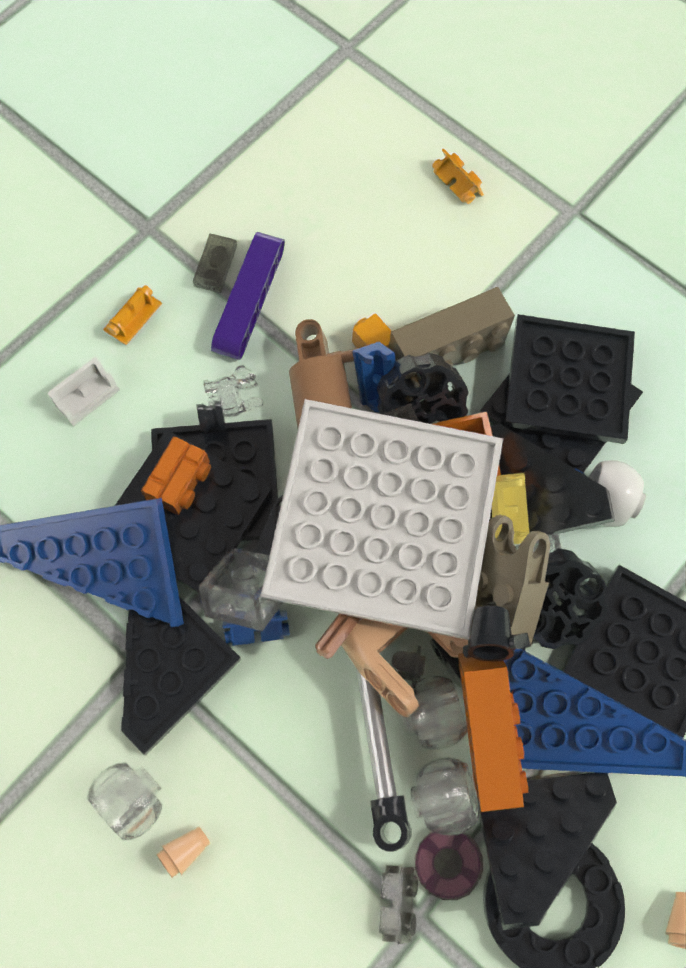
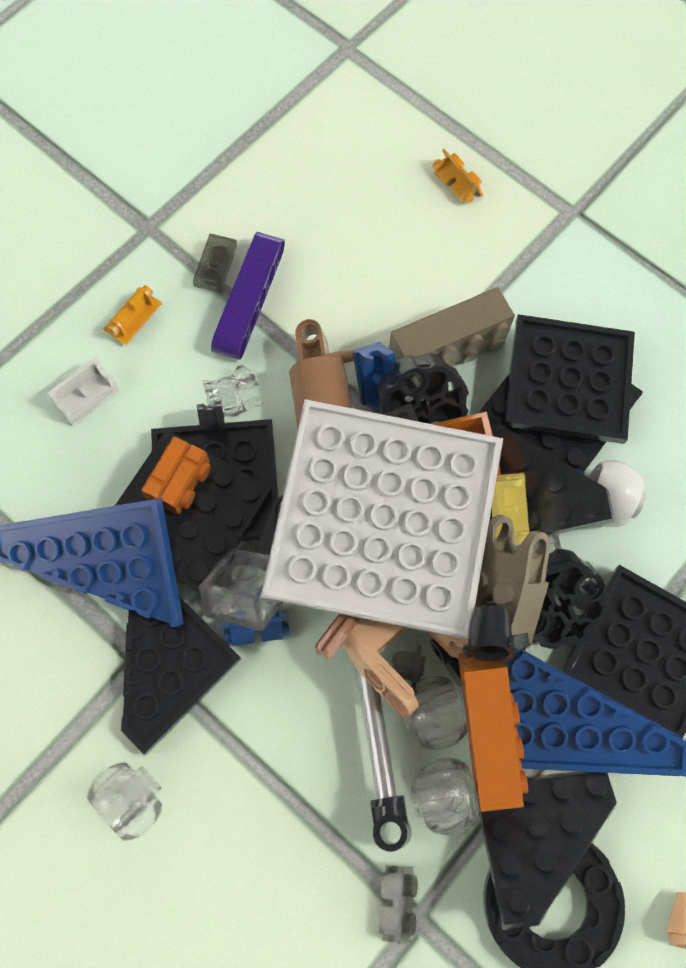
(183, 851): light nougat cone -> none
(370, 331): light orange brick -> none
(448, 865): clear smoke tile -> none

